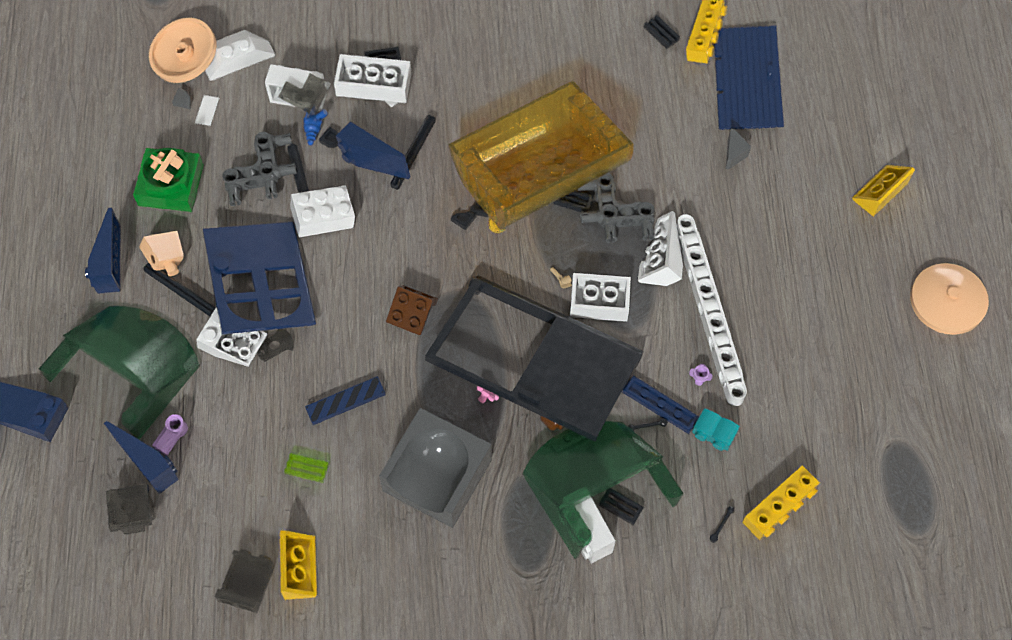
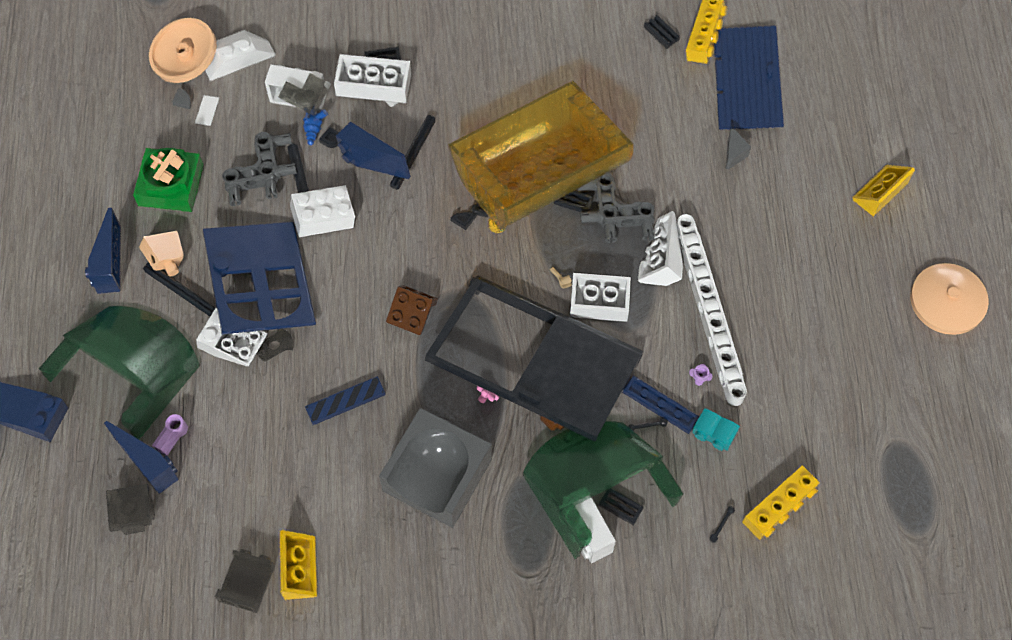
(293, 457): clear neon green tile -> none

